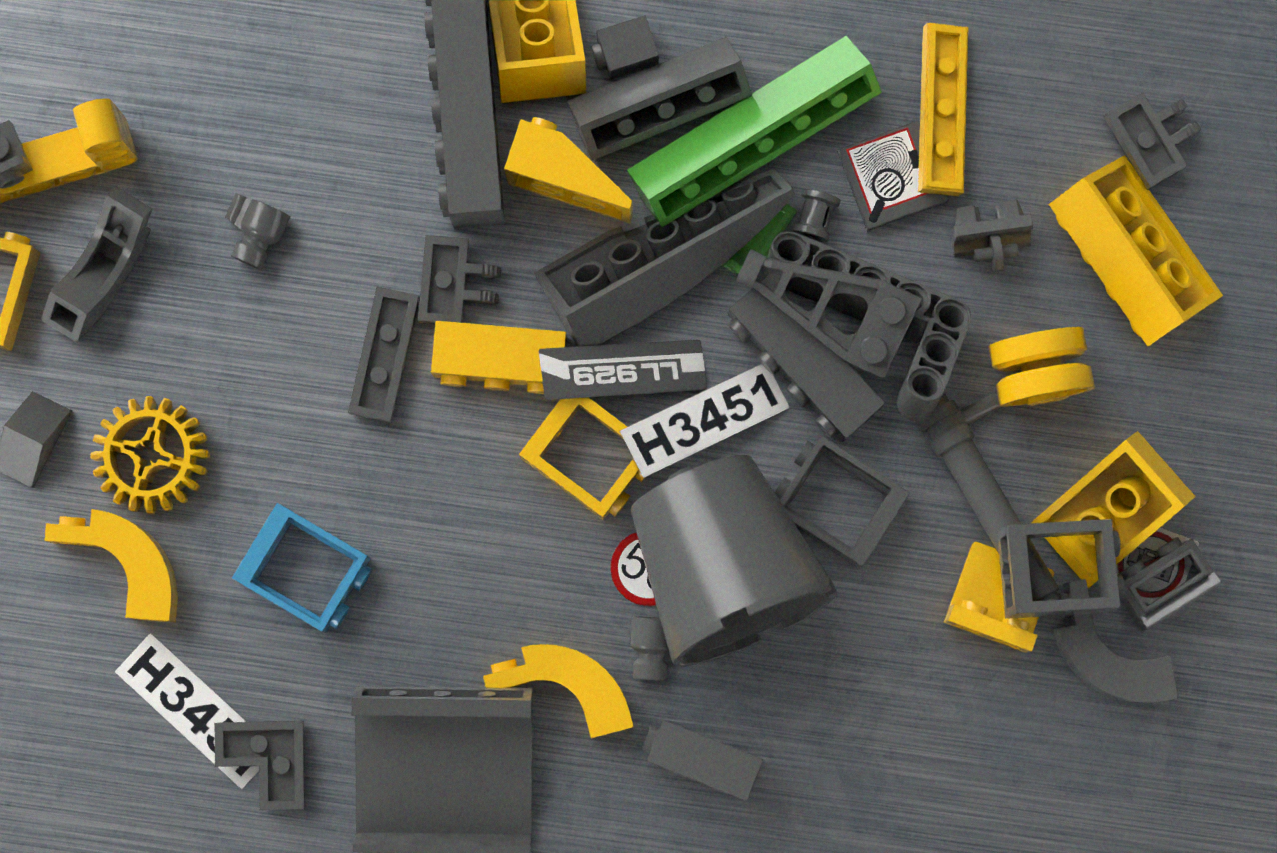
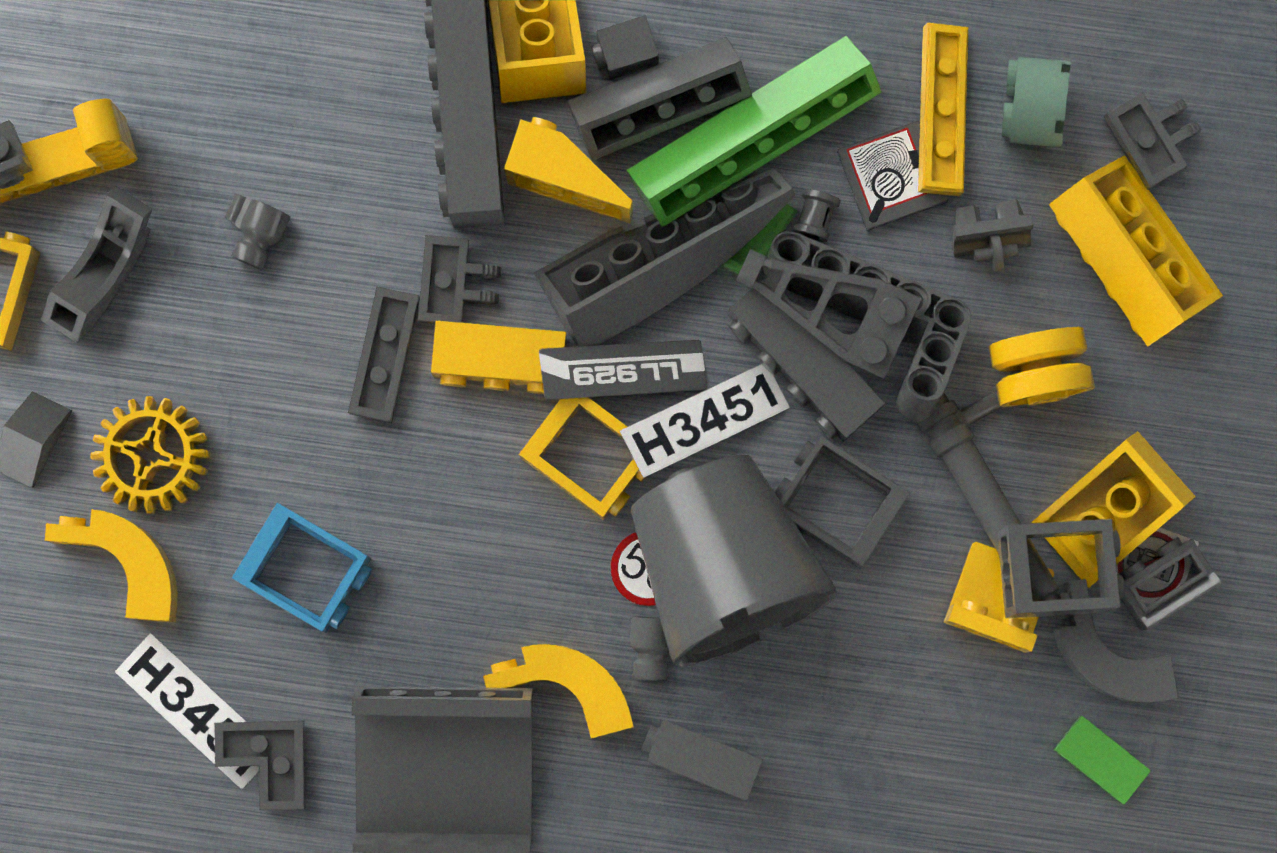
(1038, 102): none -> sand green brick
(1102, 760): none -> bright green tile

